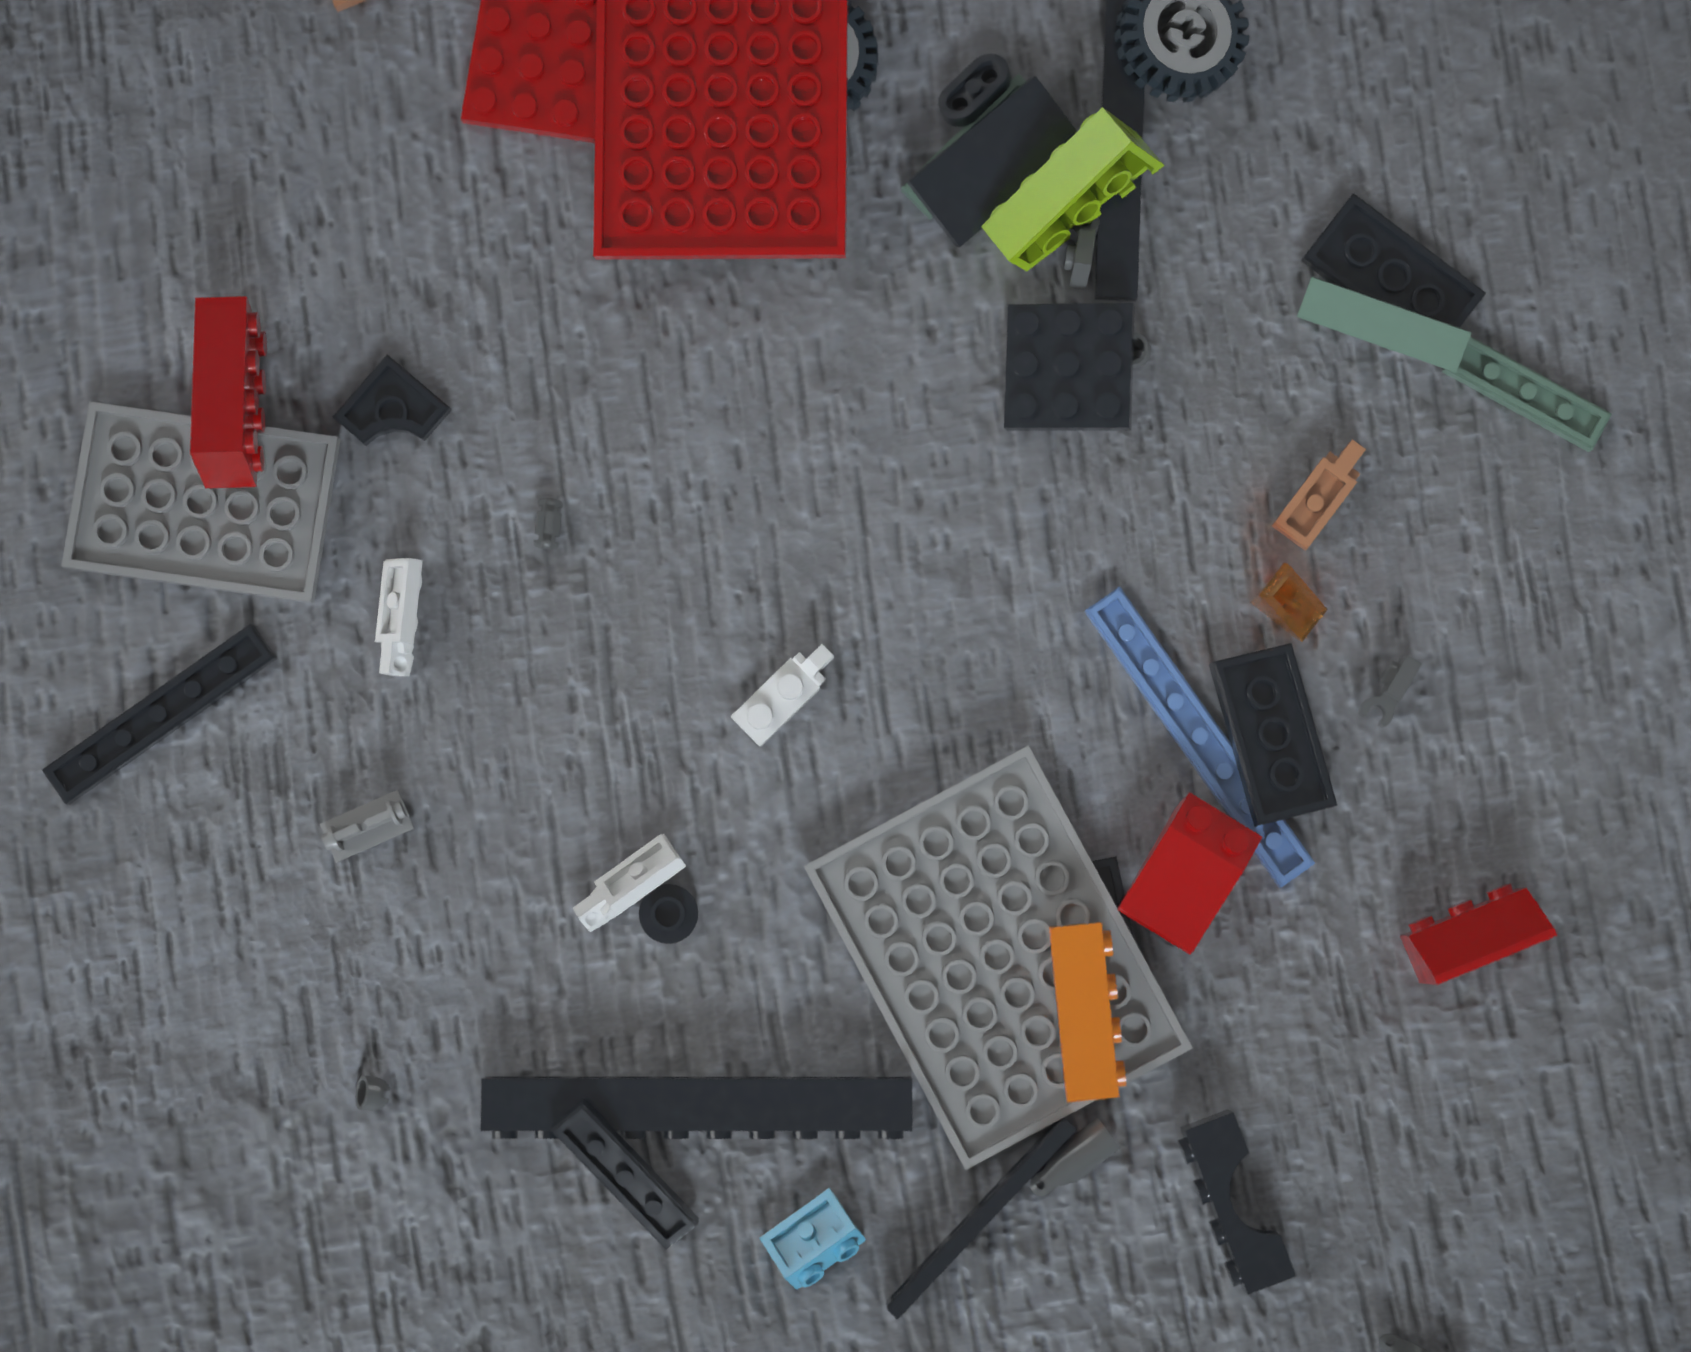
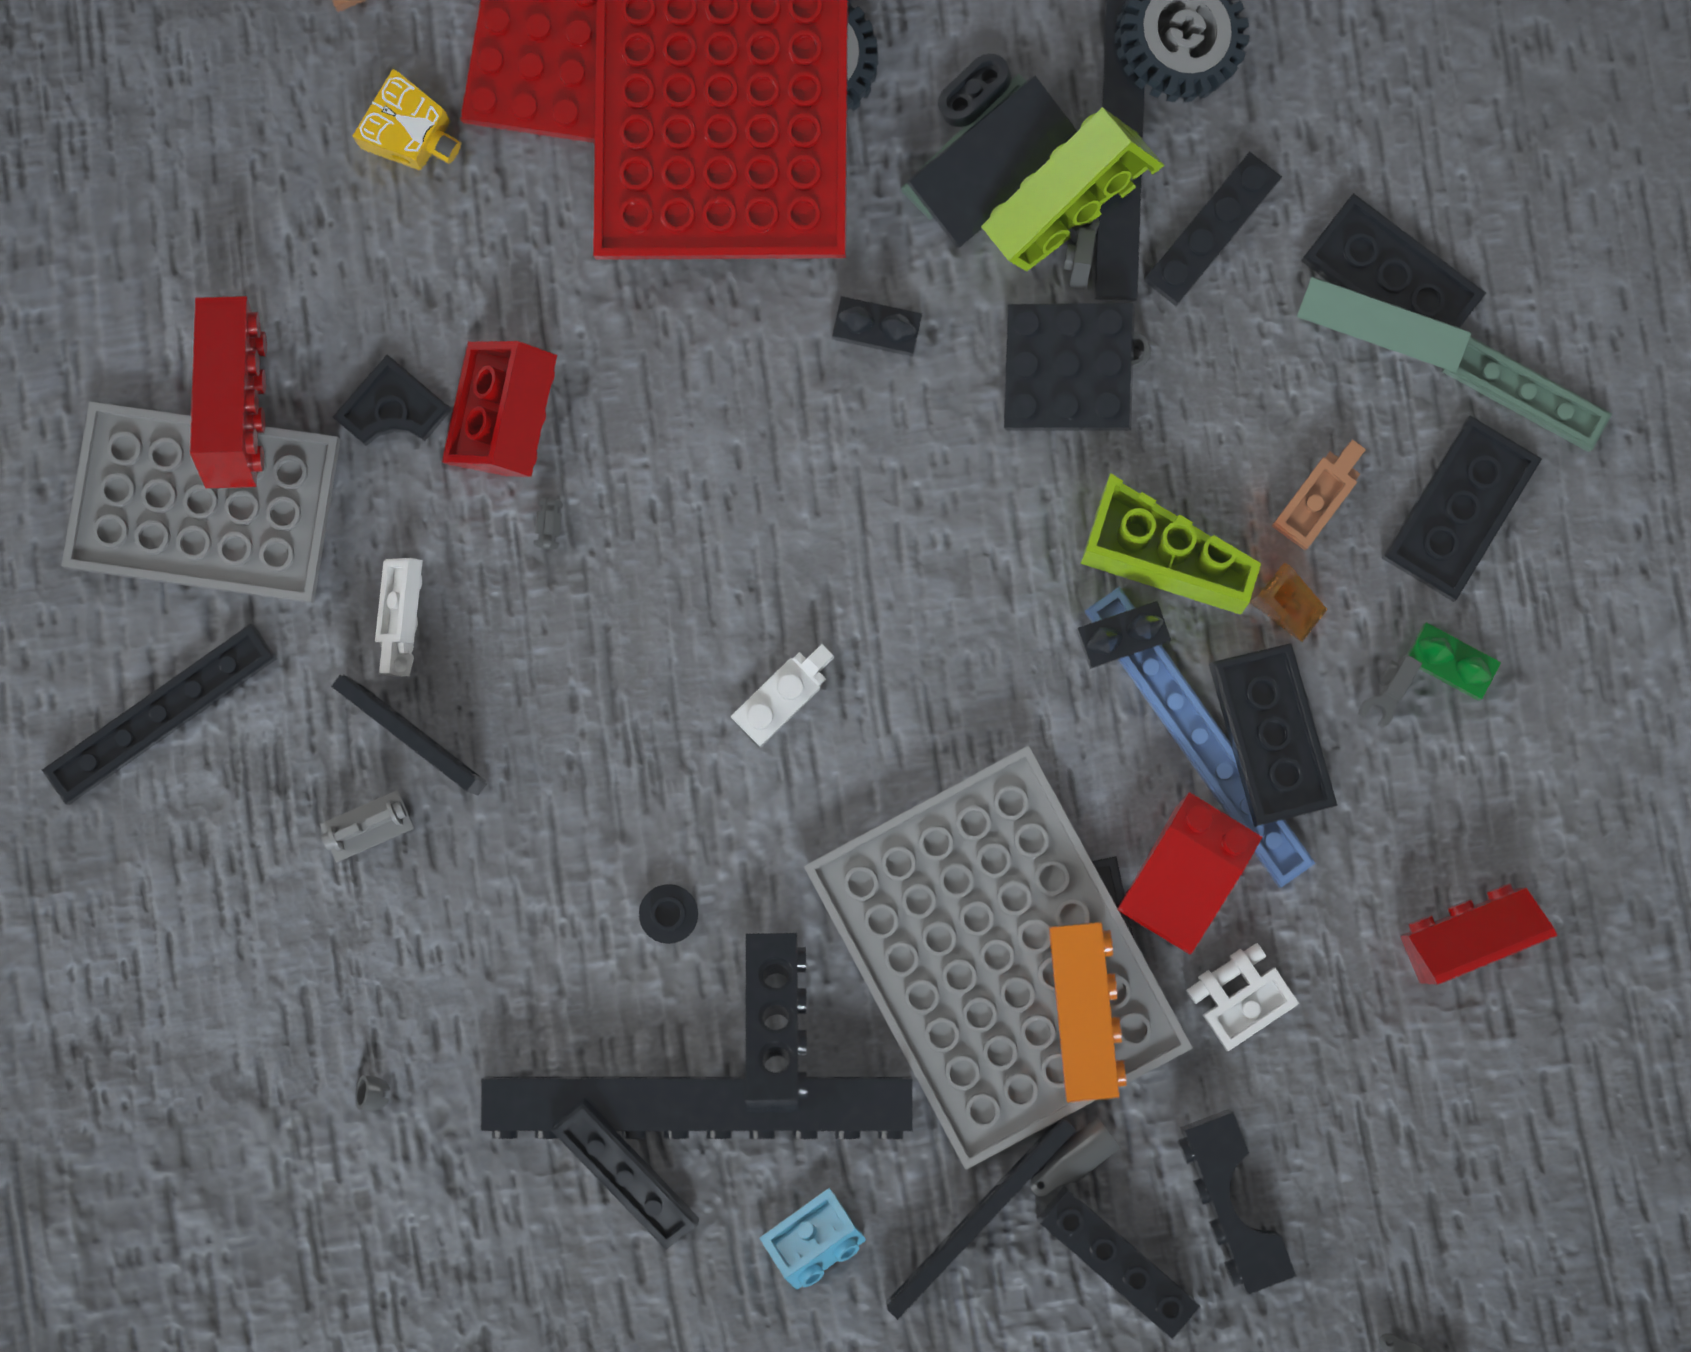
(406, 125): none -> yellow torso
(409, 734): none -> black tile
(500, 407): none -> red slope
(629, 882): white hinge -> none
(763, 1088): none -> black brick
(877, 326): none -> black tile
(1118, 1262): none -> black brick
(1123, 634): none -> black tile
(1165, 551): none -> lime wedge
(1212, 228): none -> black plate
(1249, 1008): none -> white plate
(1453, 661): none -> green tile
(1461, 508): none -> black tile

